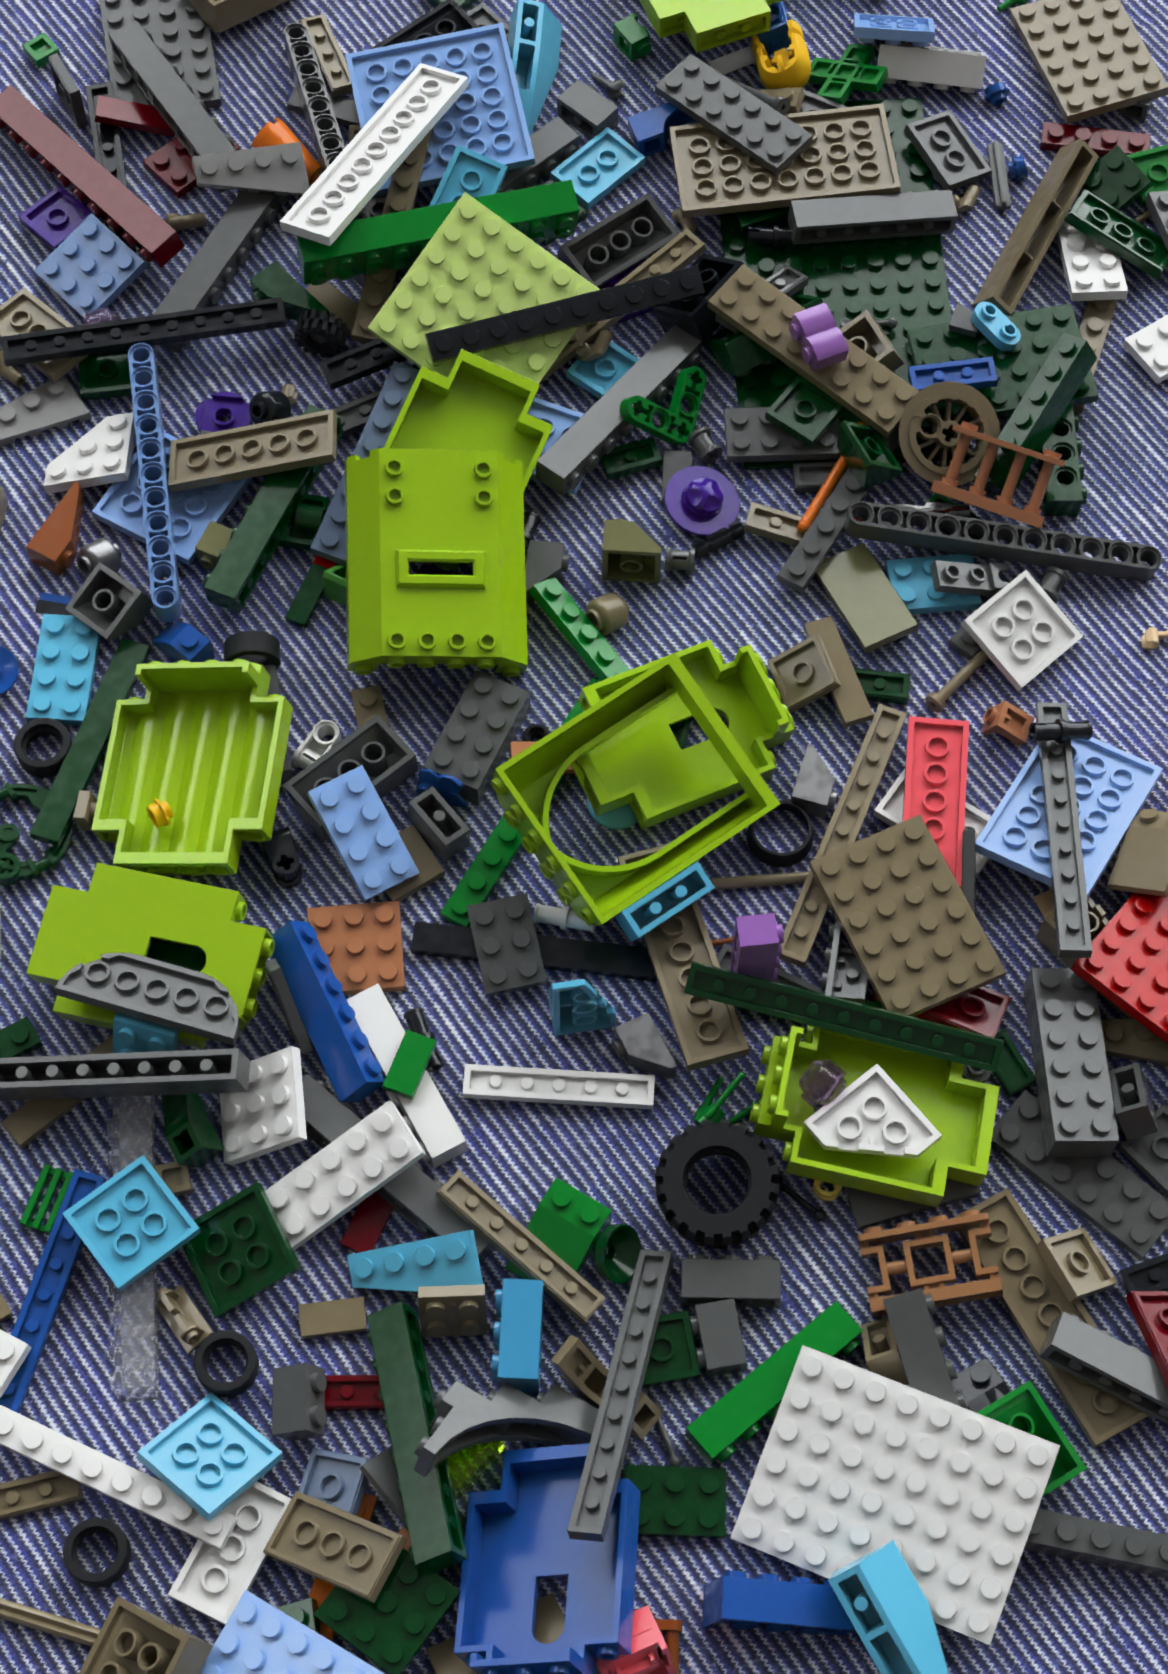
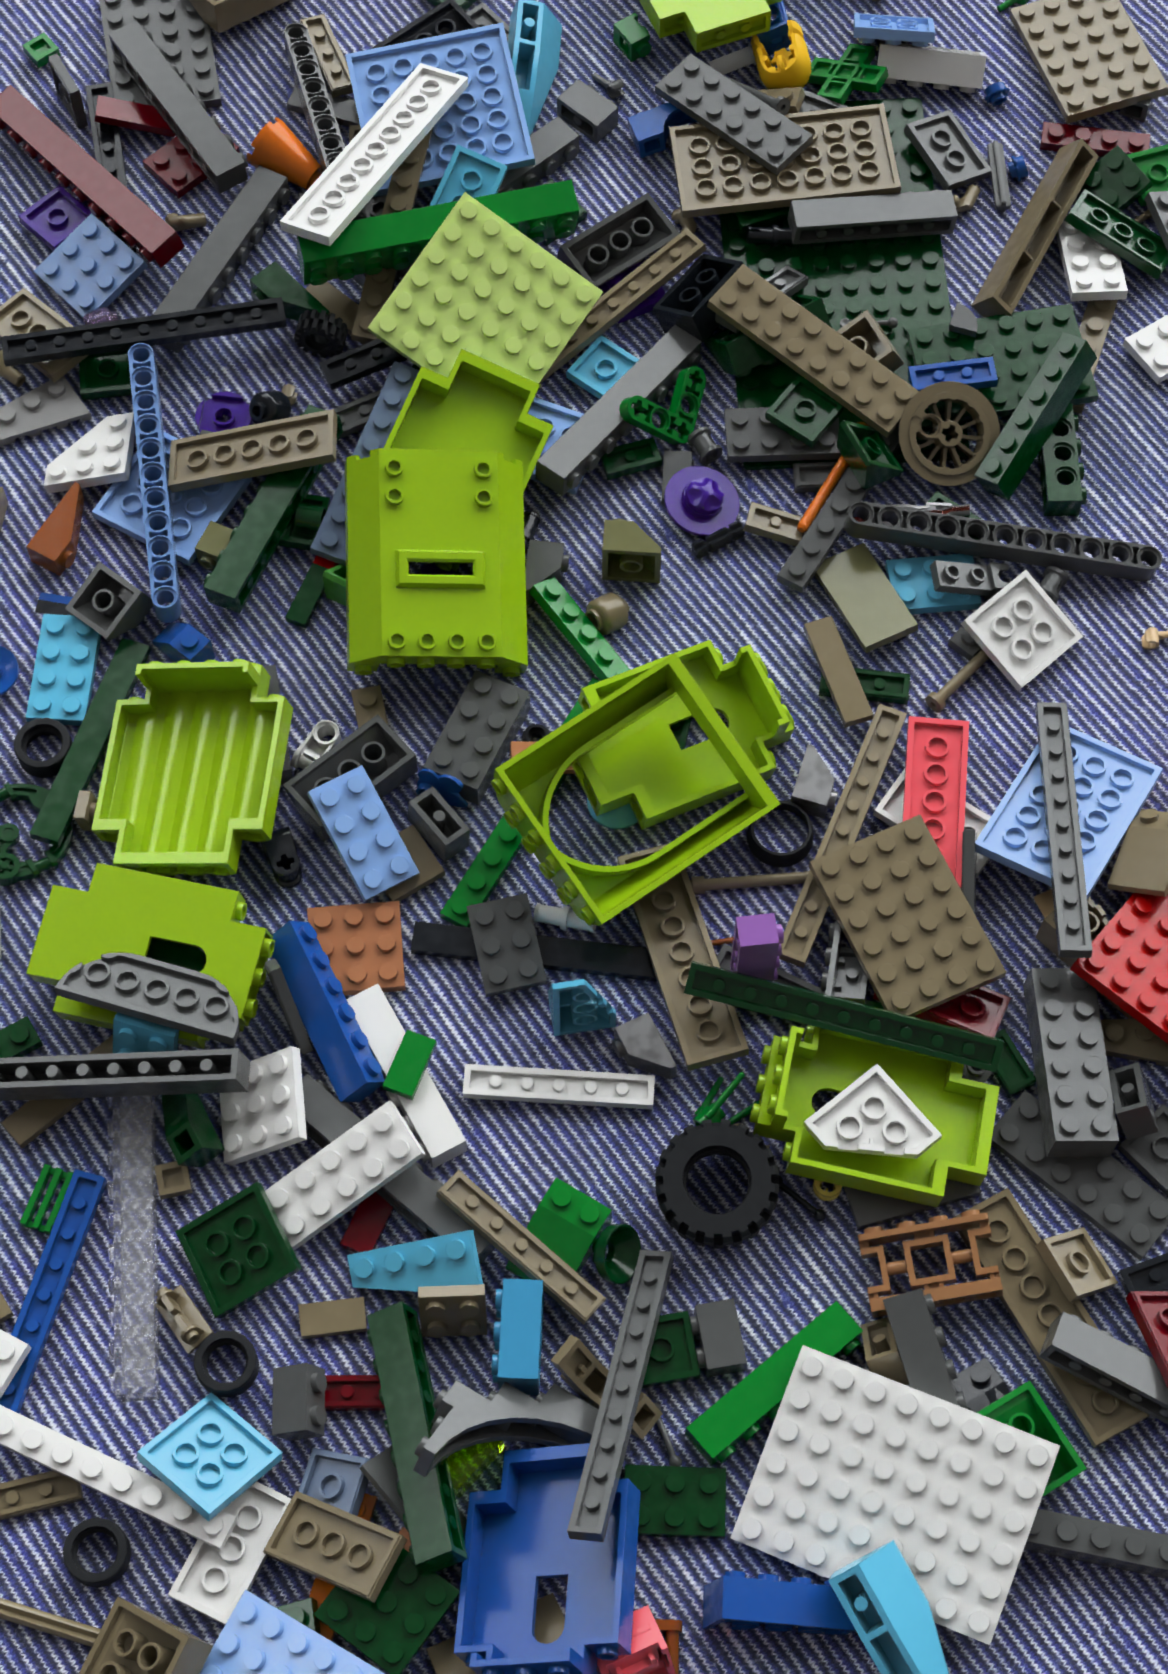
(96, 551): flat silver head -> none
(131, 1223): medium azure plate -> none
(159, 813): yellow plate -> none
(254, 647): black tyre -> none
(258, 169): light grey wing -> none
(418, 1024): black pin -> none
(565, 314): black plate -> none
(594, 351): dark tan arm -> none
(599, 167): medium azure plate -> none
(664, 901): medium azure brick -> none
(679, 560): dark grey bush -> none
(747, 1281): dark grey brick -> none
(804, 673): dark tan tile -> none
(819, 337): medium lavender brick -> none
(822, 1083): head -> none
(976, 493): nougat fence -> none
(995, 326): medium azure plate -> none
(1008, 722): nougat bracket -> none
(1060, 731): black pin -> none

